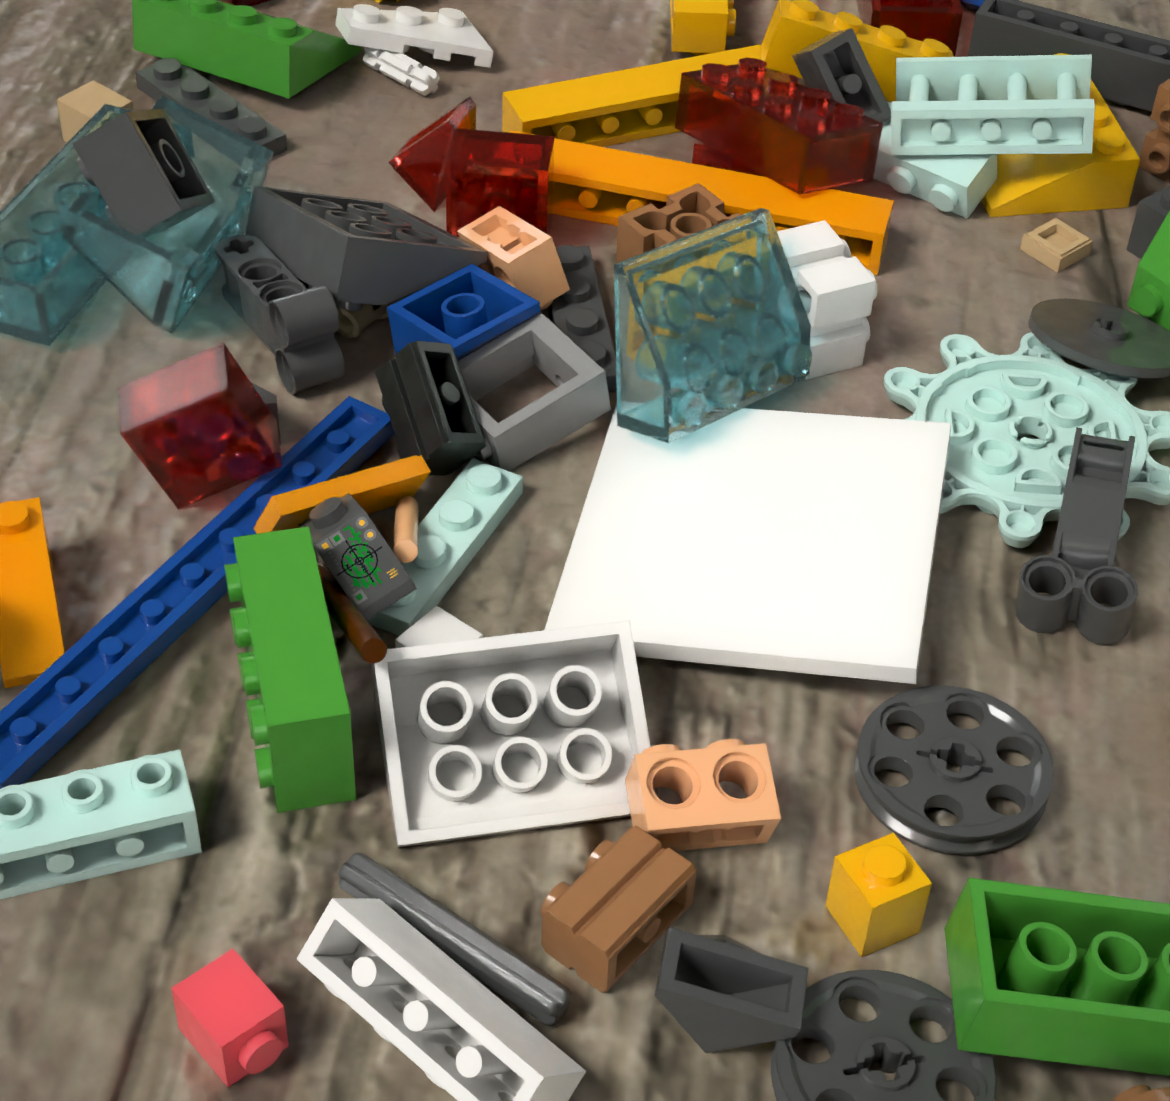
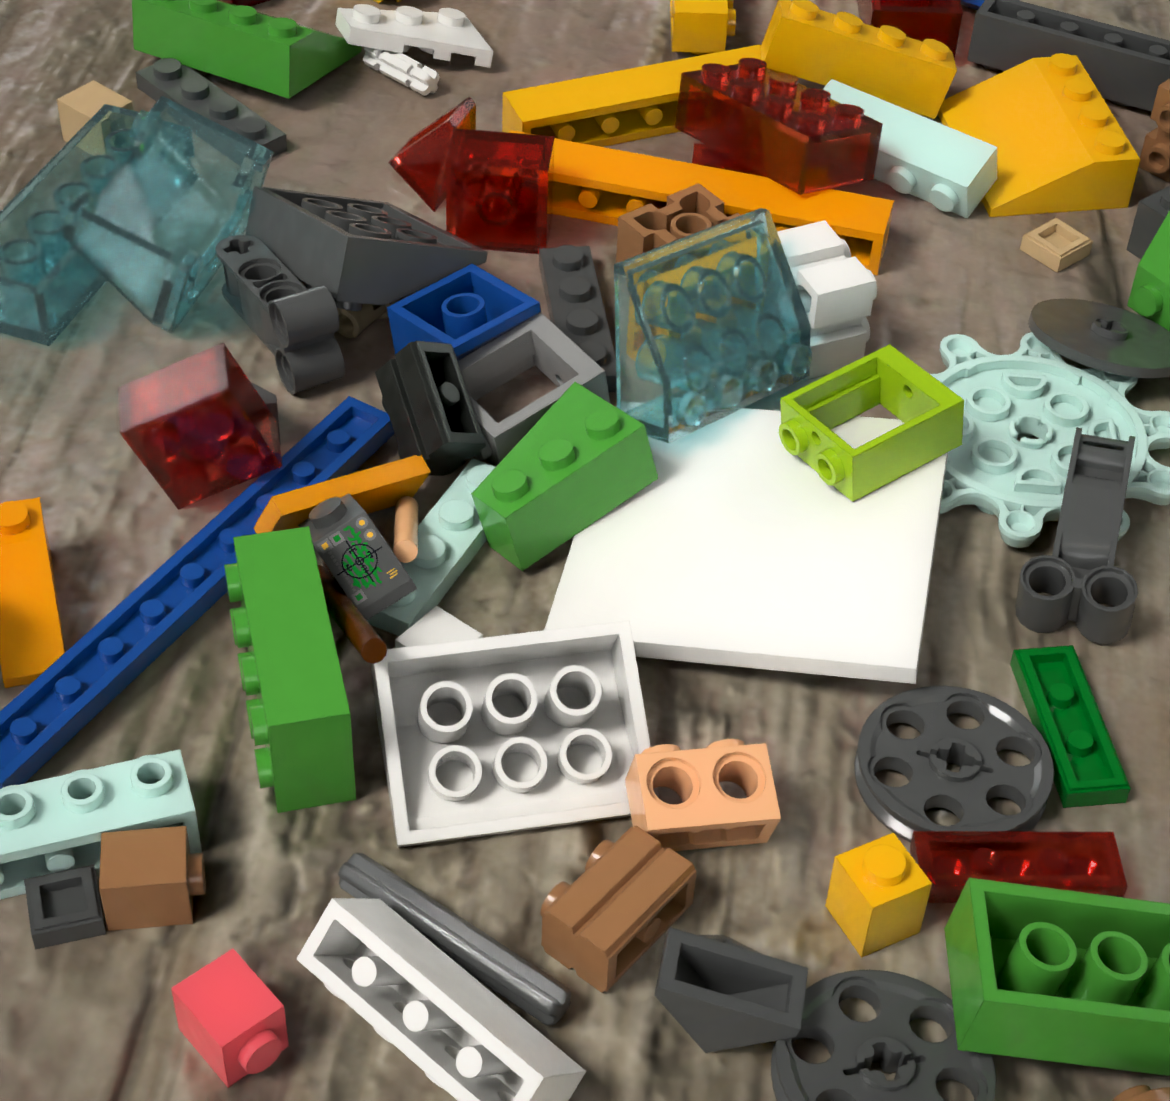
(64, 907): none -> dark grey tile
(142, 172): dark grey brick -> none
(149, 878): none -> medium nougat brick
(518, 254): light nougat brick -> none
(563, 476): none -> bright green wedge
(843, 71): dark grey slope -> none
(885, 377): none -> lime window
(993, 105): light aqua fence -> none
(1042, 859): none -> clear red plate
(1071, 725): none -> green tile

